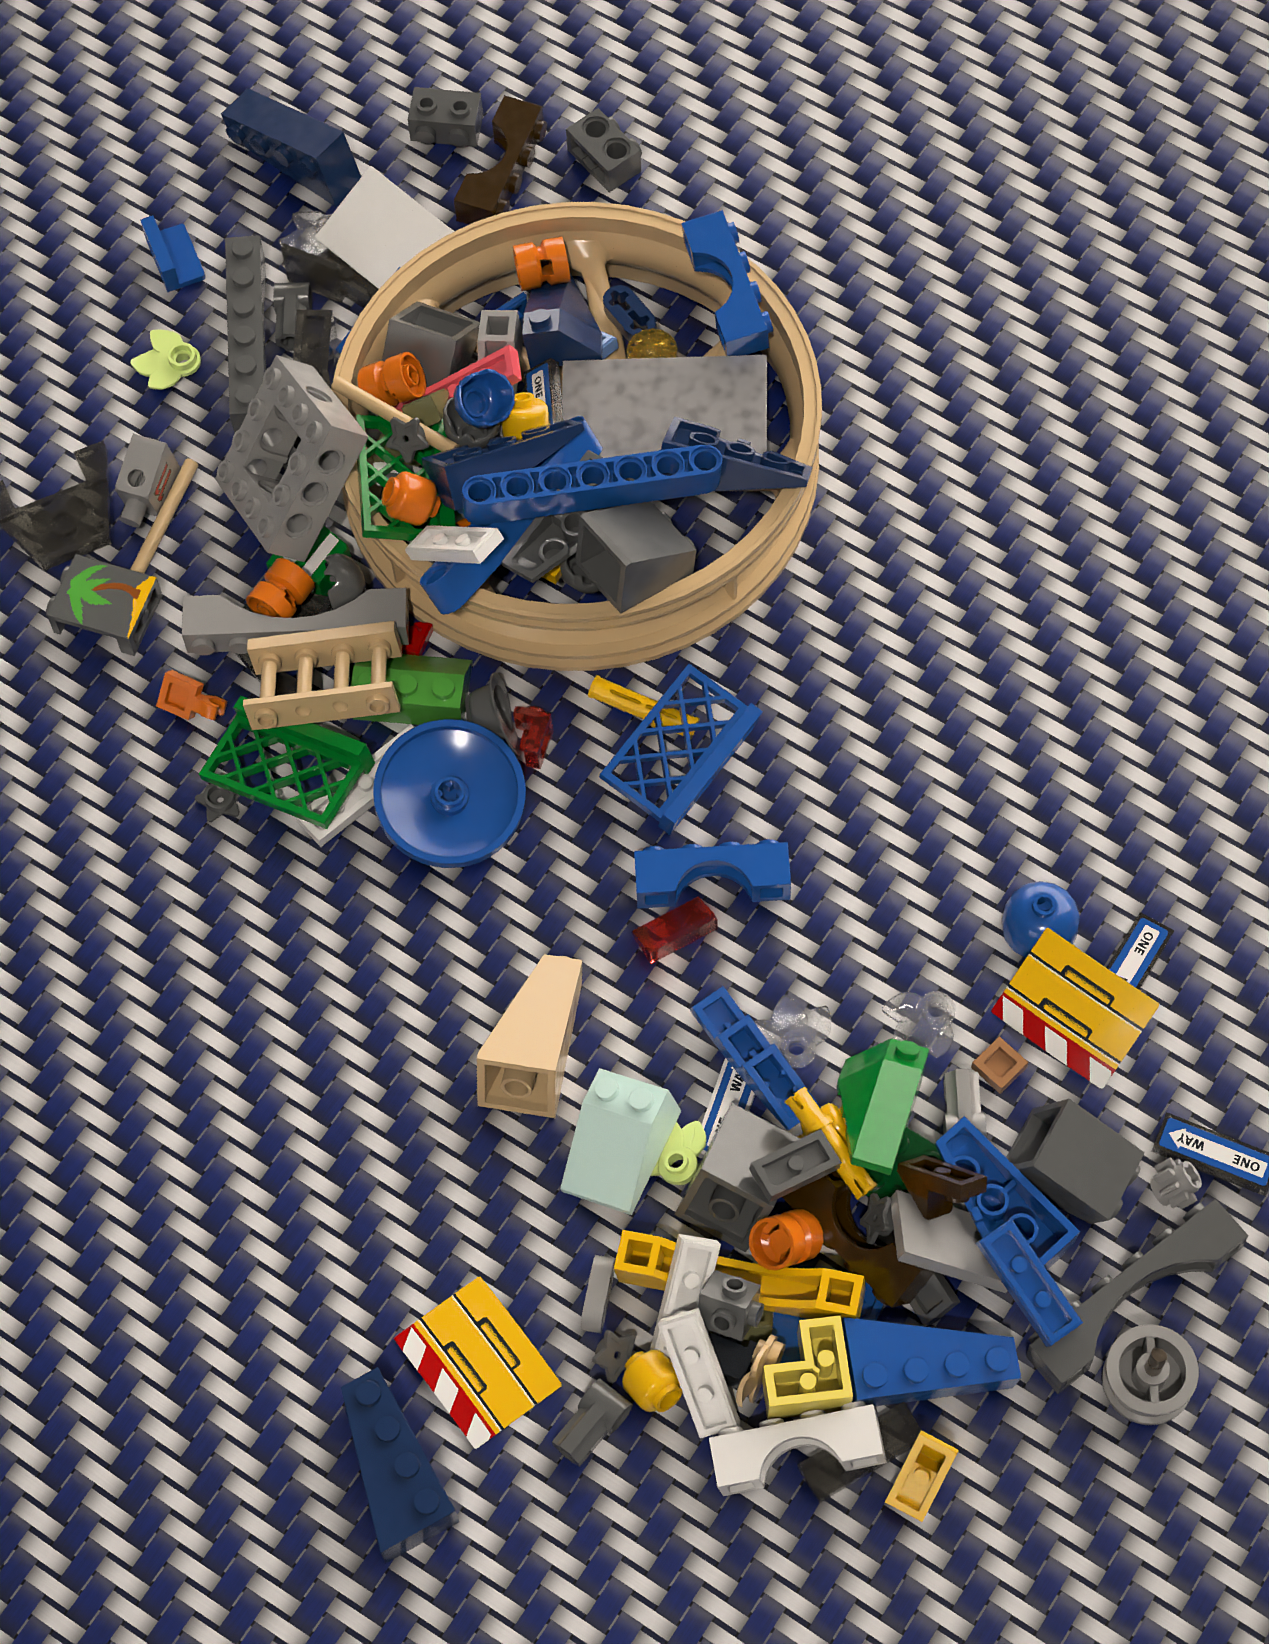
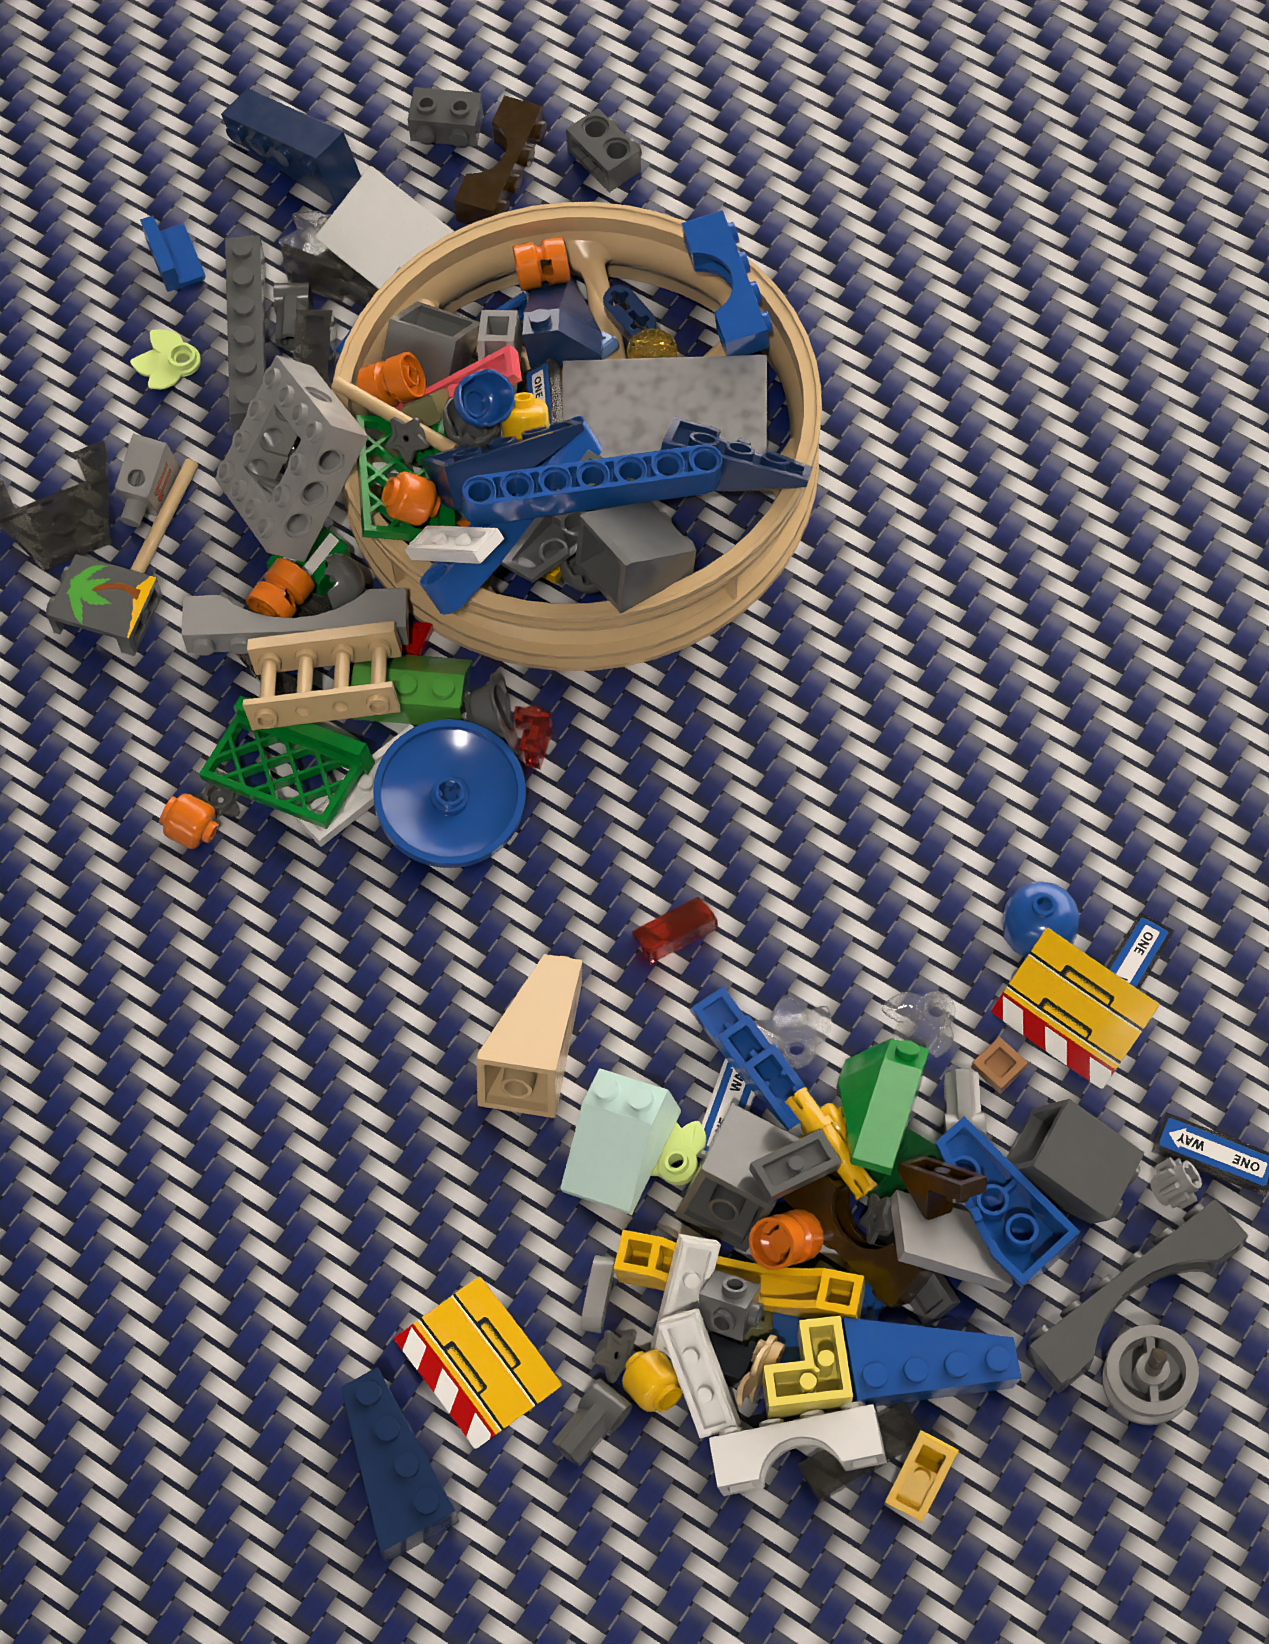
(184, 698): orange plate -> none
(188, 821): none -> orange head
(634, 703): yellow pin -> none
(707, 766): blue fence -> none
(757, 868): blue arch -> none
(1029, 1283): blue tile -> none

